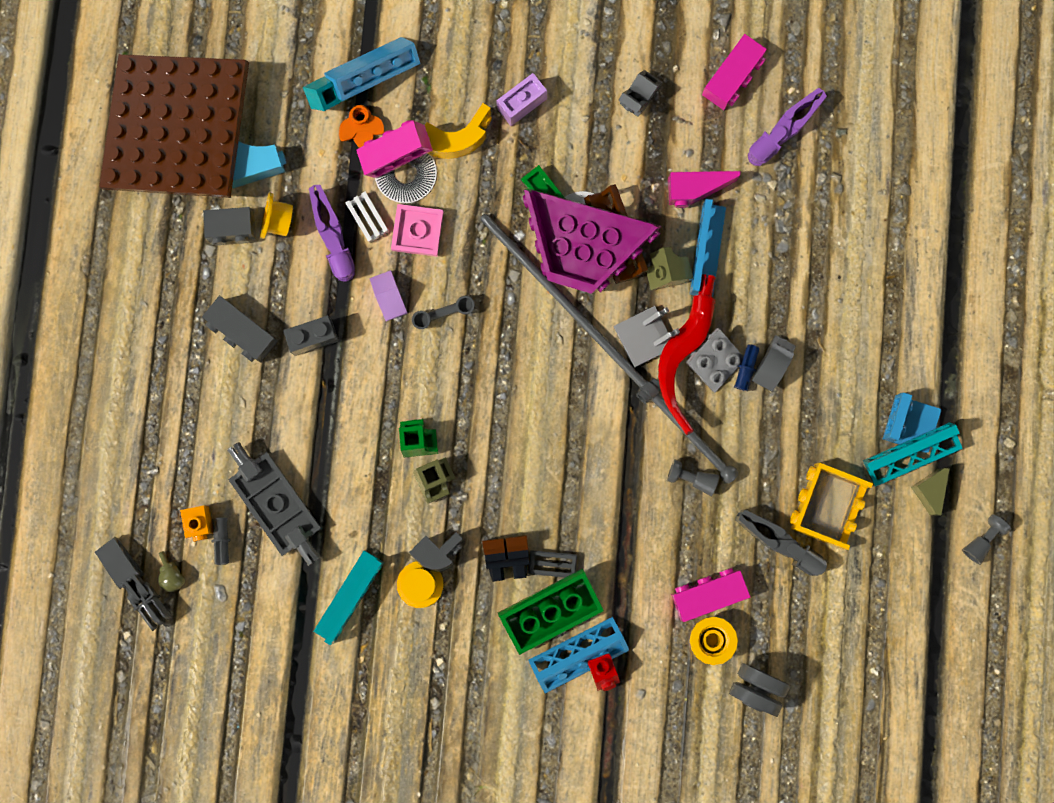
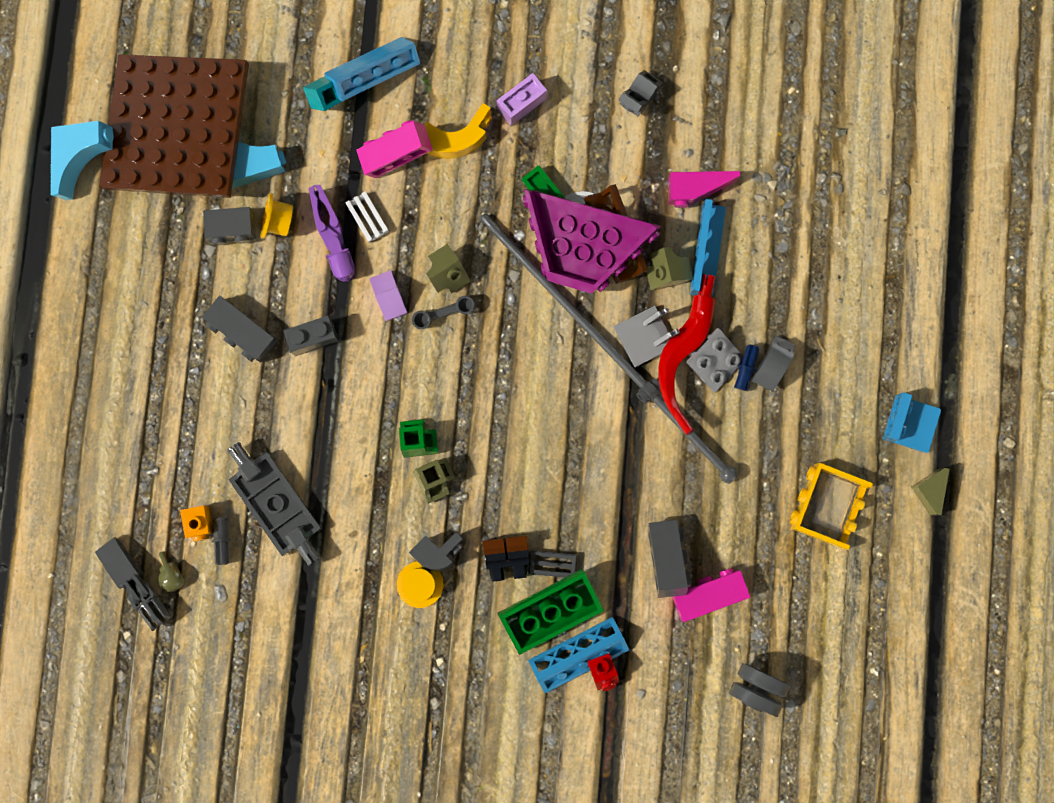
(72, 149): none -> medium azure arch
(348, 597): teal fence -> none
(361, 130): orange plate -> none
(414, 190): sticker -> none
(417, 230): bright pink plate -> none
(446, 270): none -> olive brick
(668, 558): none -> dark grey brick
(701, 480): dark grey piece -> none
(713, 640): yellow piece -> none
(735, 72): dark pink brick -> none
(769, 145): medium lavender arm -> none
(804, 558): dark grey arm -> none
(910, 449): teal fence -> none
(980, 546): dark grey piece -> none

